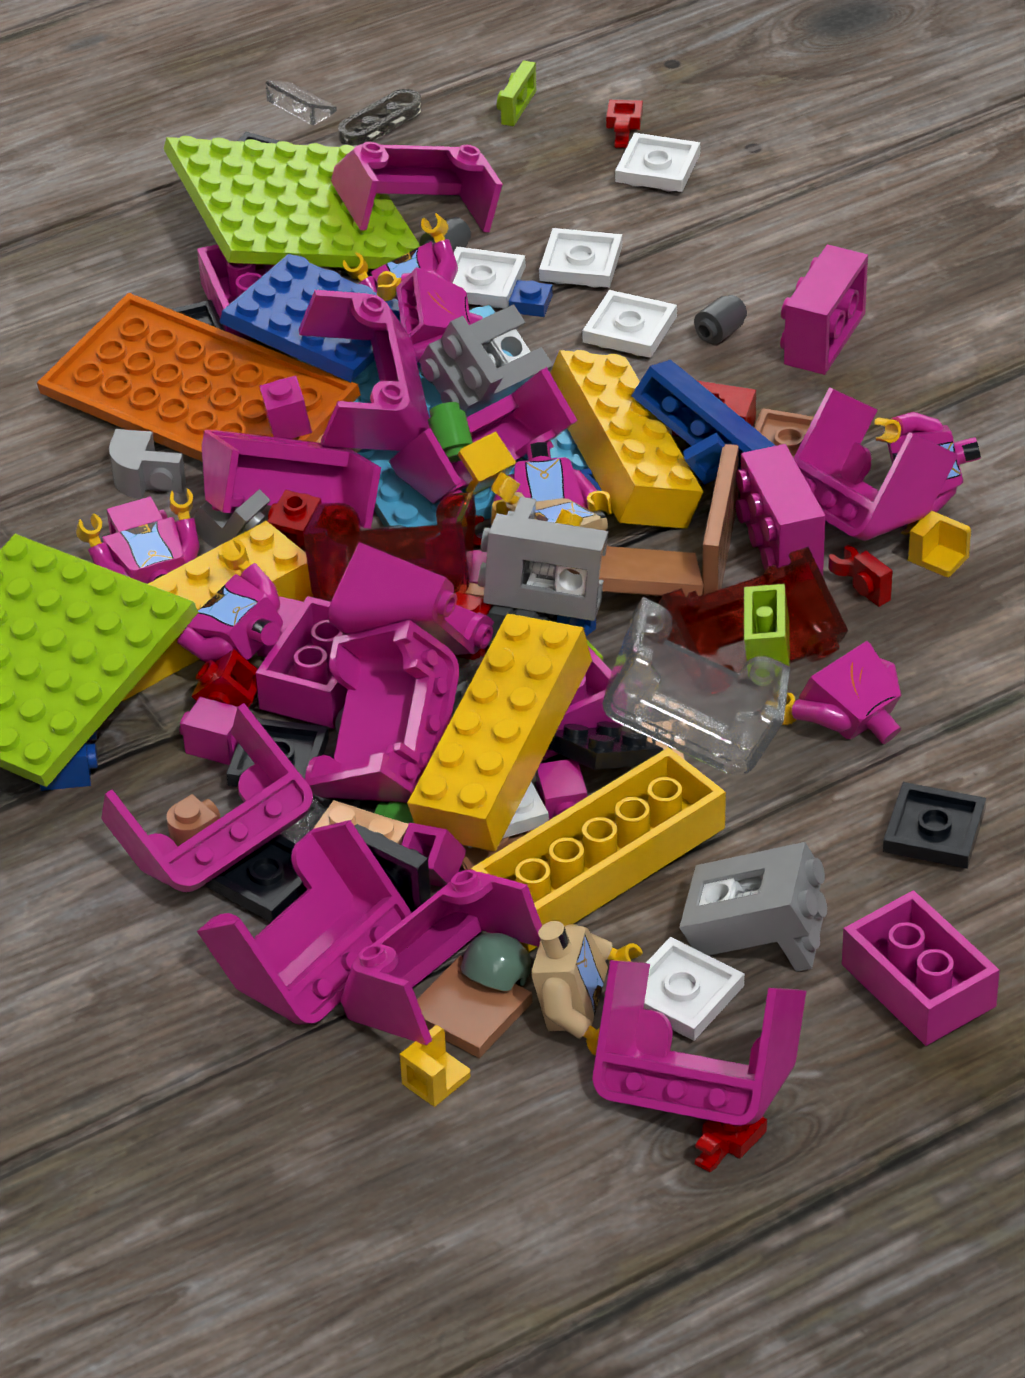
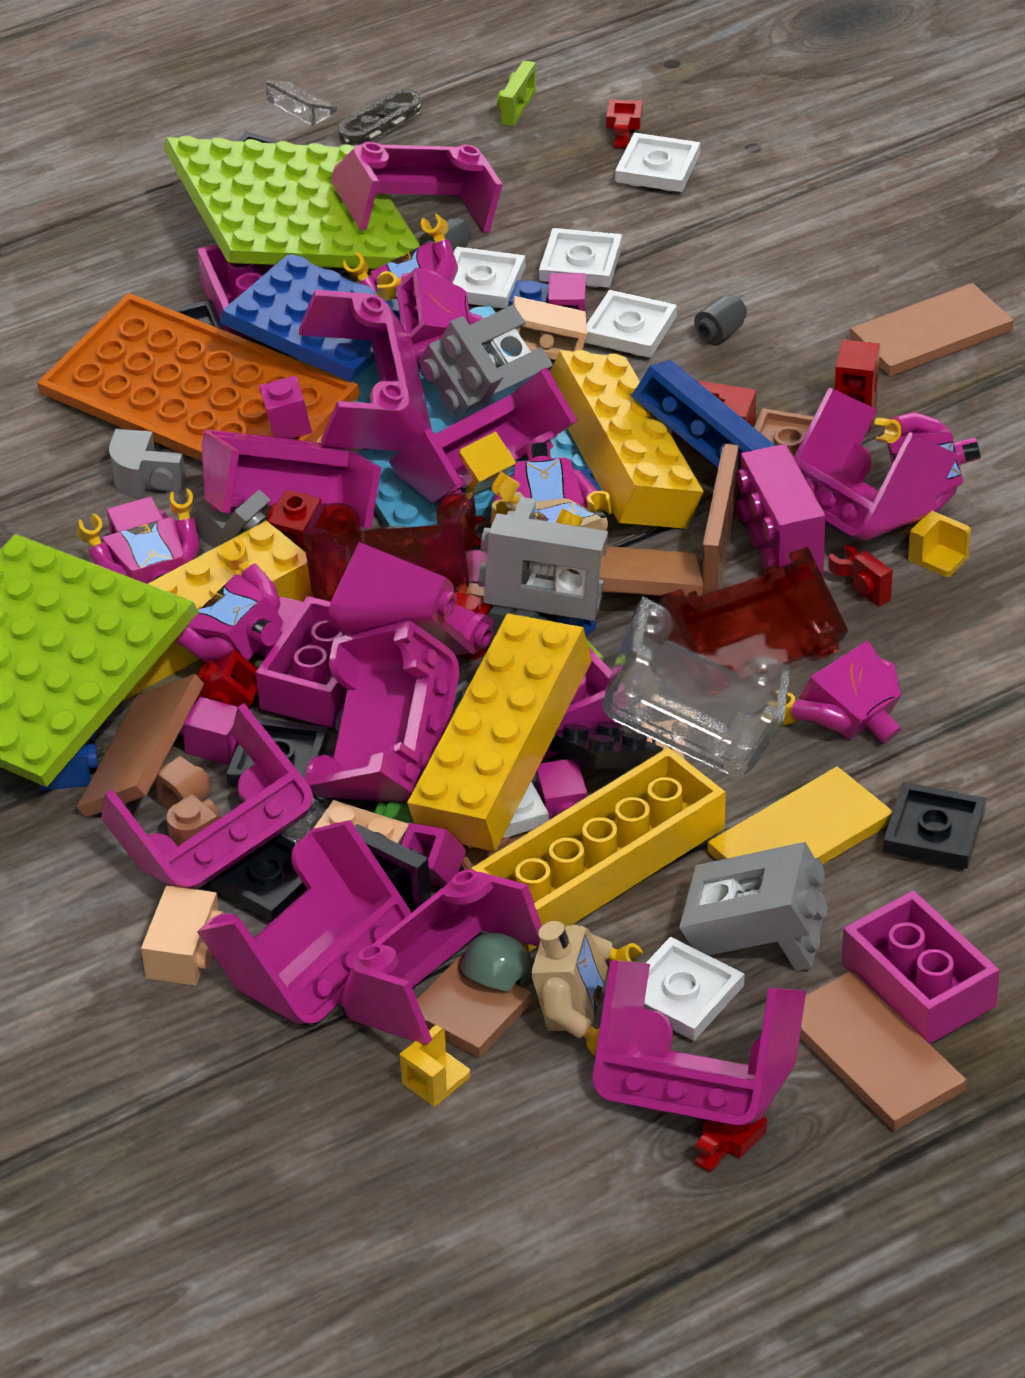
(141, 744): none -> nougat tile
(172, 944): none -> light nougat brick
(179, 780): none -> nougat plate
(450, 428): bright green brick -> none
(551, 326): none -> light nougat brick
(568, 290): none -> brick
(705, 457): blue plate -> none
(766, 622): lime brick -> none
(824, 309): dark pink brick -> none
(825, 813): none -> yellow tile
(858, 371): none -> red brick
(877, 1052): none -> nougat tile
(933, 328): none -> nougat tile

